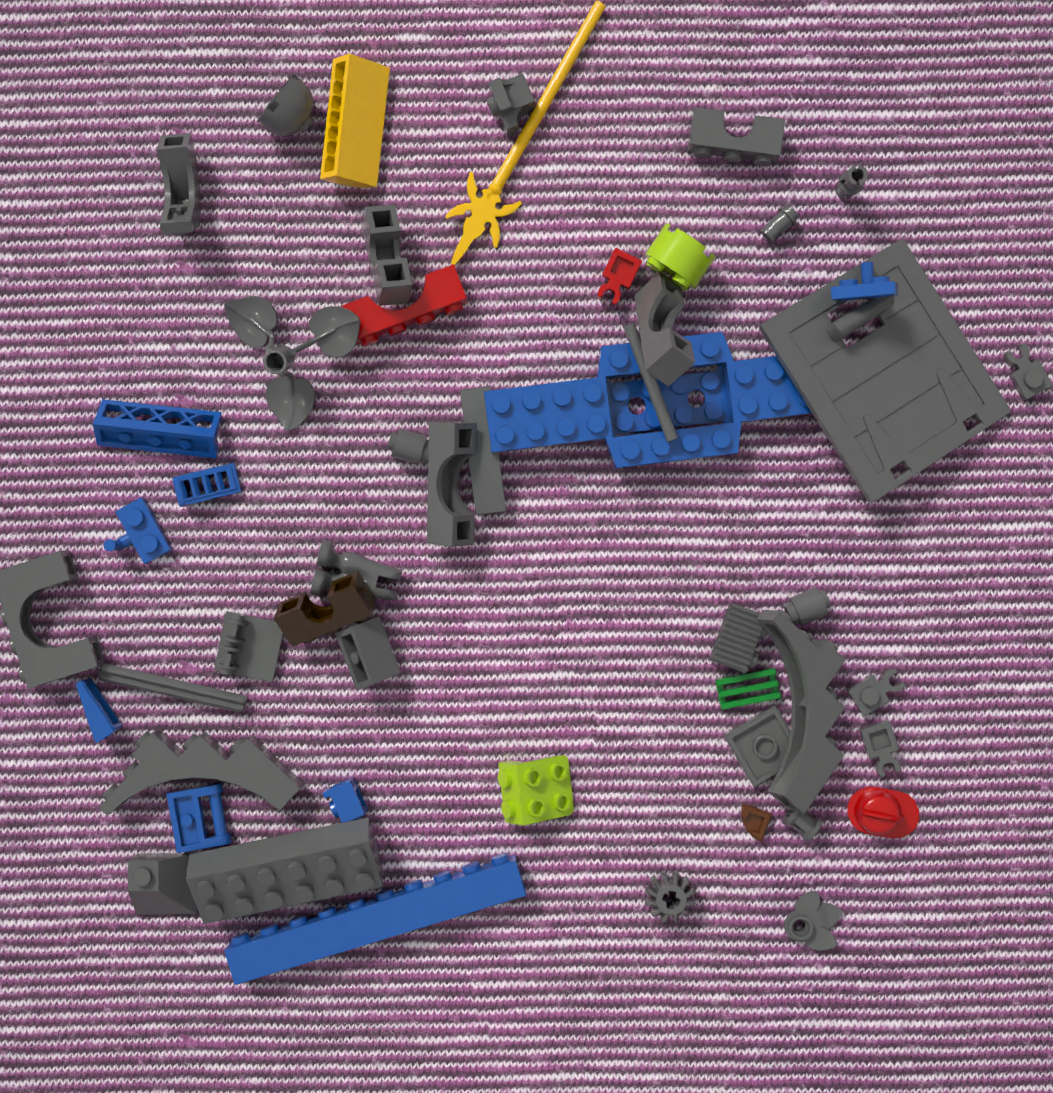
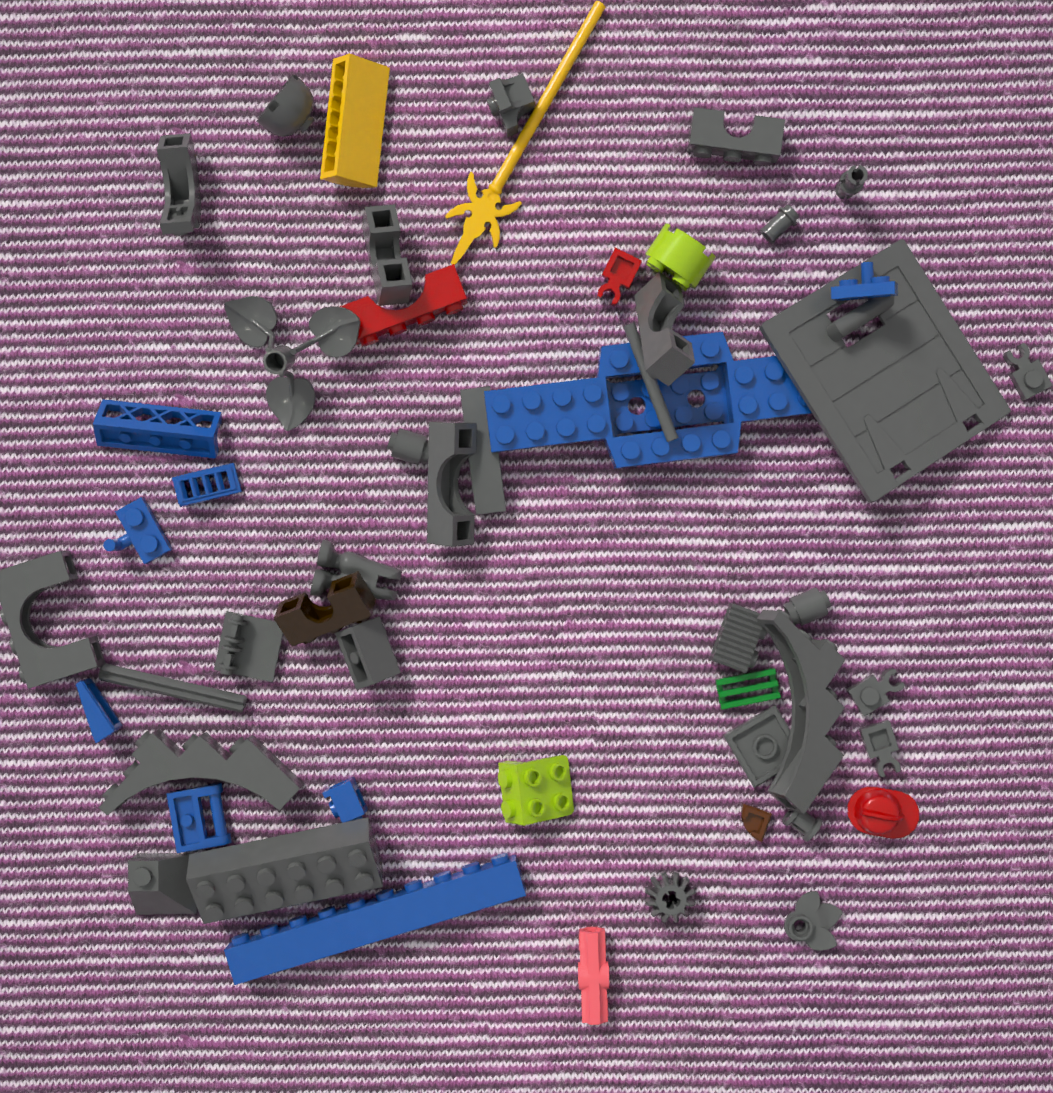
(593, 975): none -> coral piece

